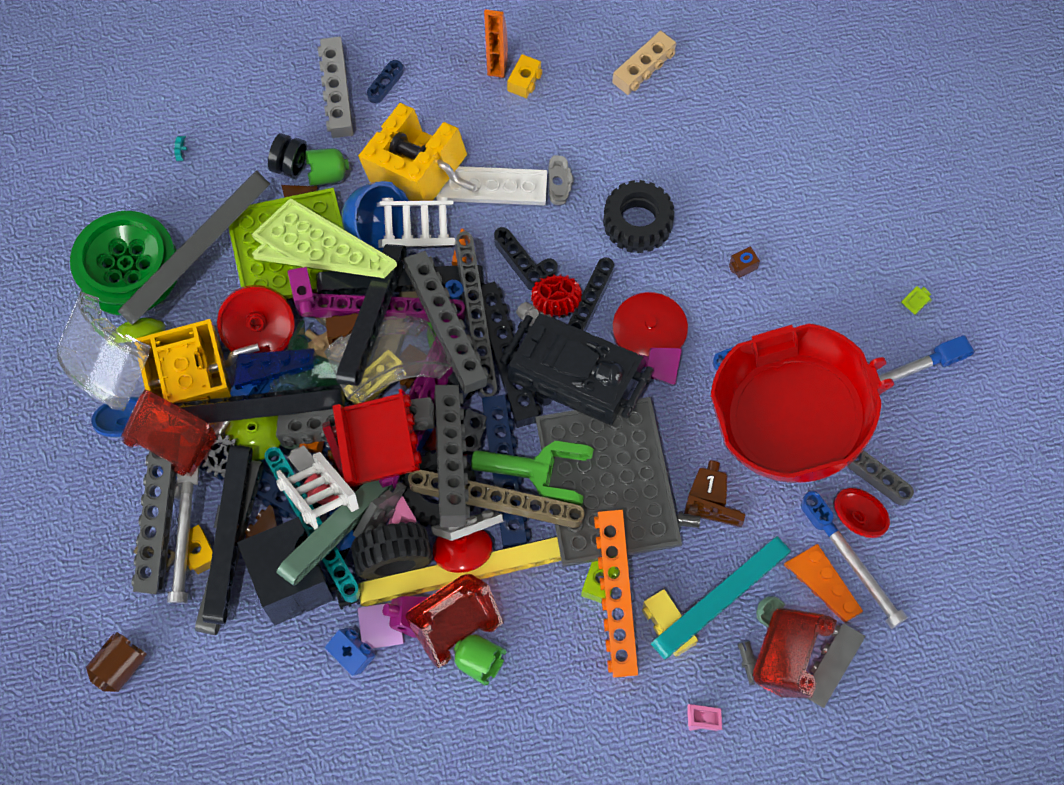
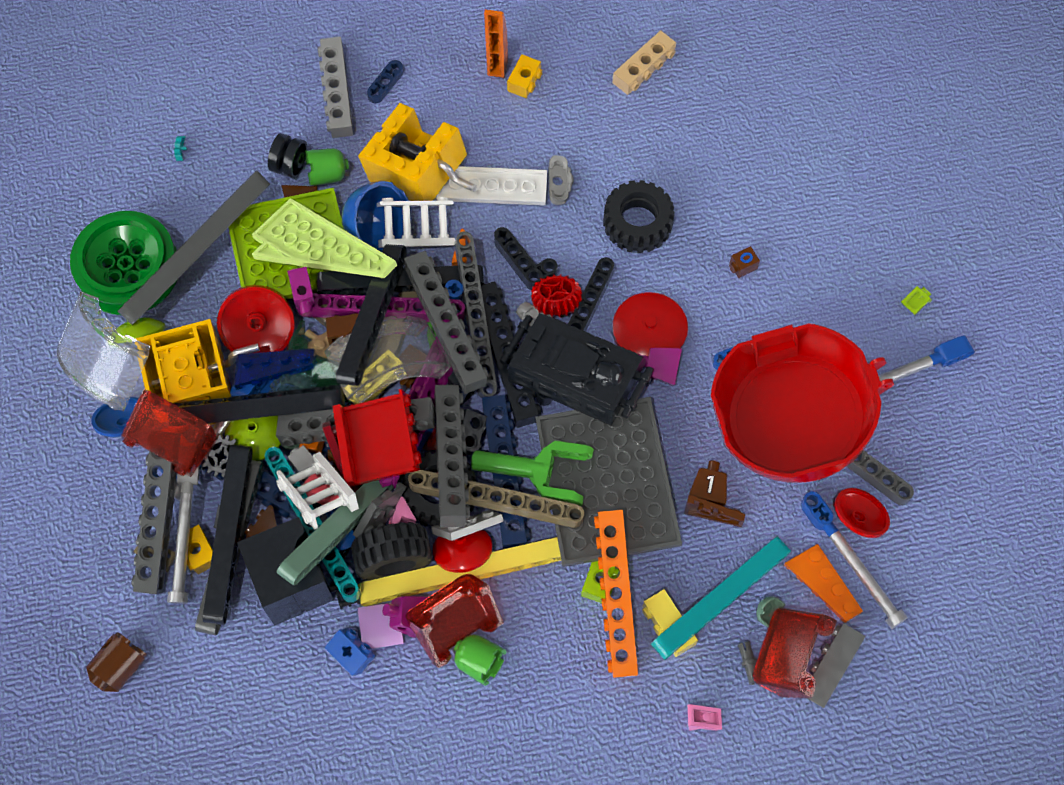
(688, 520): dark grey pin -> none

